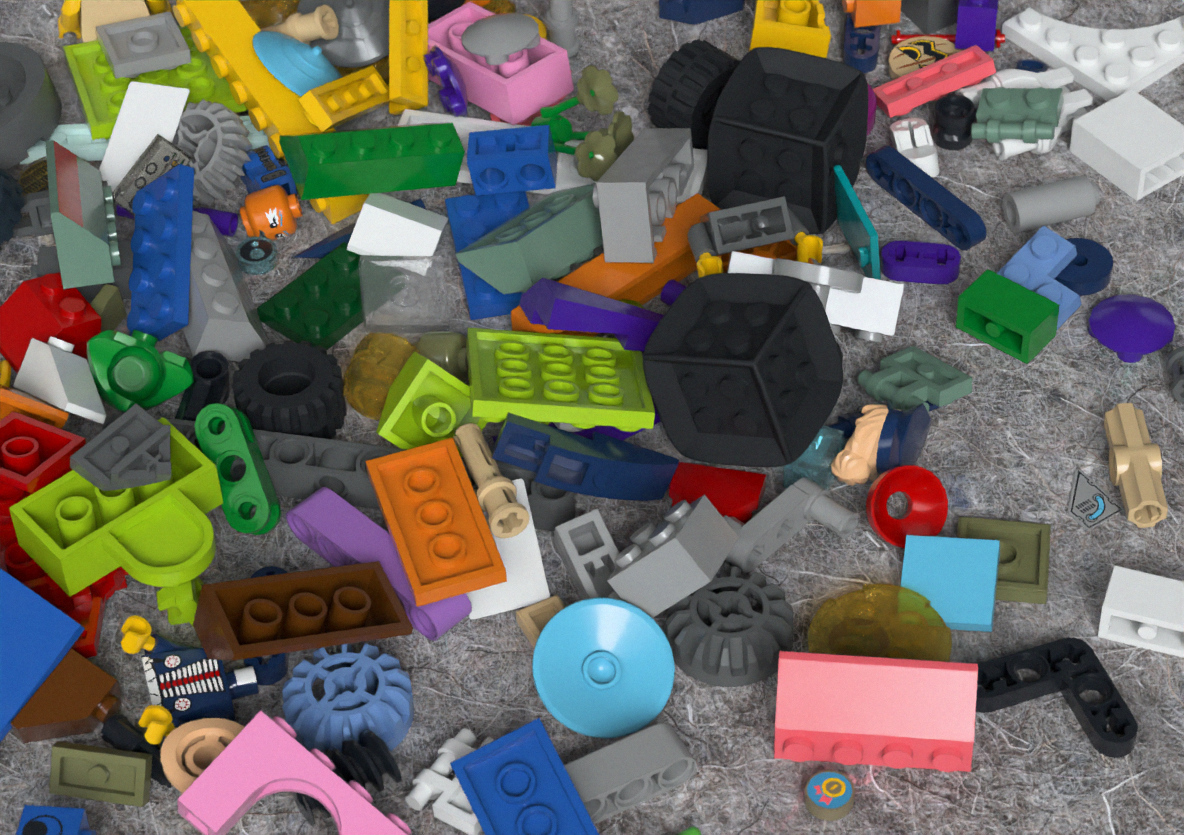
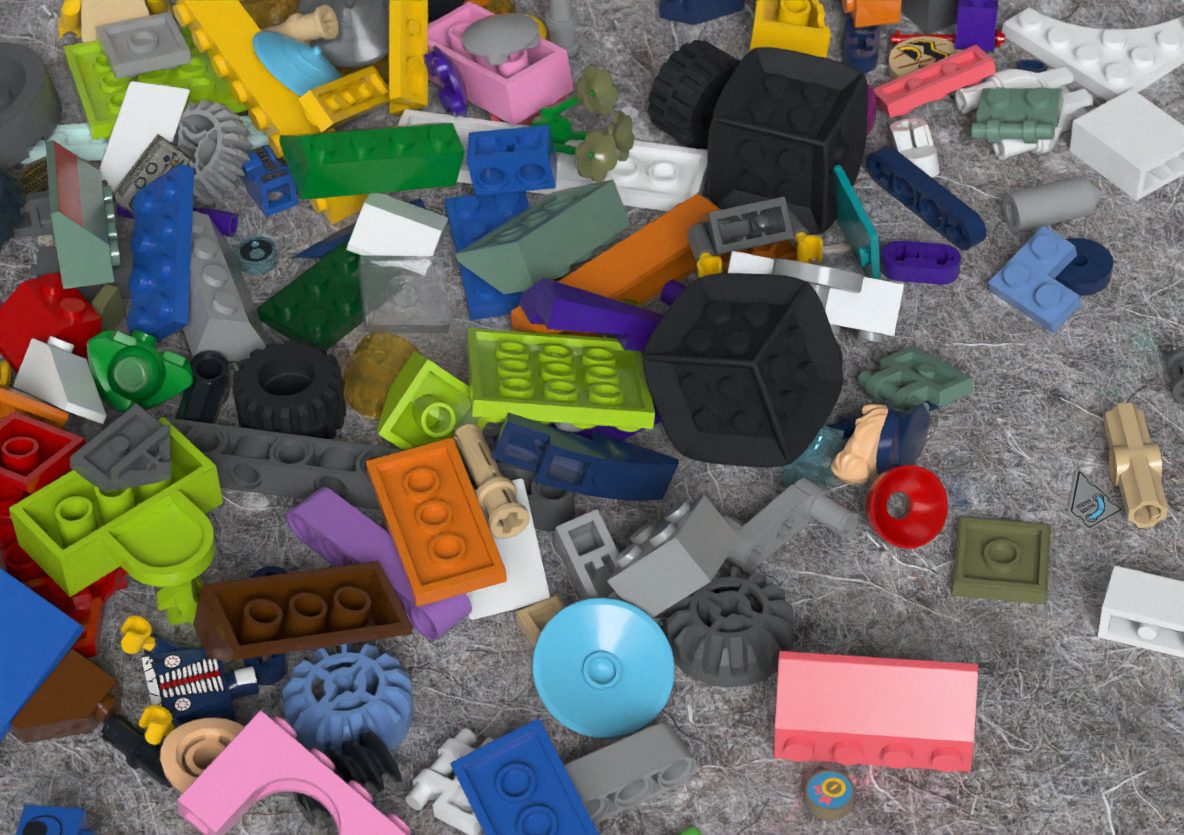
(100, 773): olive plate -> none
(255, 486): green piece -> none
(270, 213): orange head -> none
(446, 350): olive head -> none
(642, 192): light grey wedge -> none
(729, 490): red slope -> none
(880, 624): clear yellow tile -> none
(953, 122): black wheel -> none
(955, 577): medium azure tile -> none
(1007, 316): green brick -> none
(1070, 681): black beam -> none
(1131, 326): dark purple dish -> none

